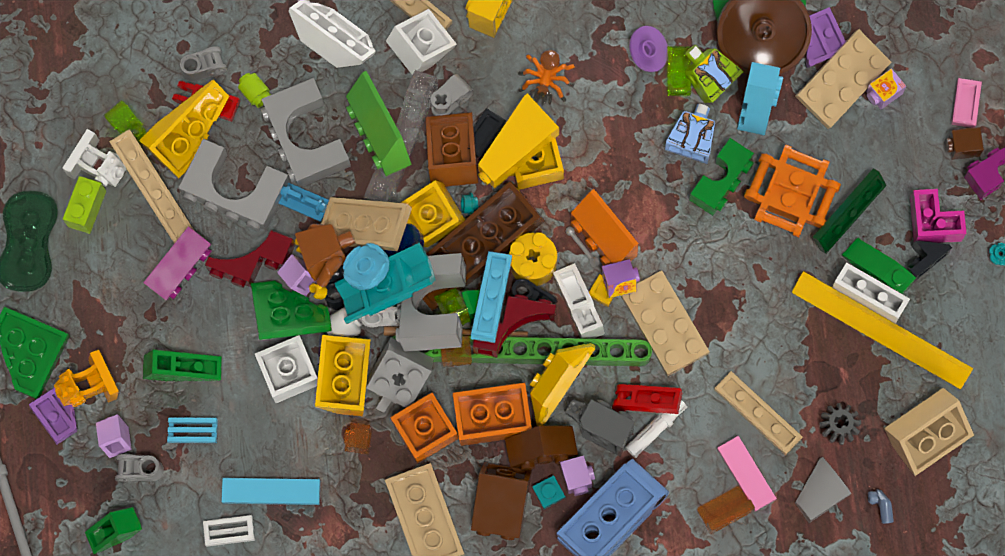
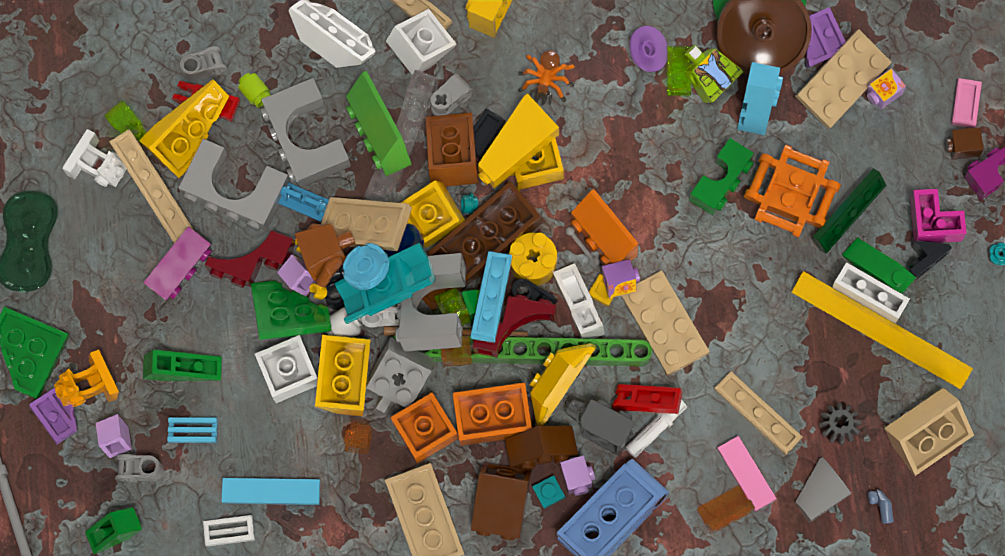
(84, 205): lime brick -> none
(692, 135): torso -> none

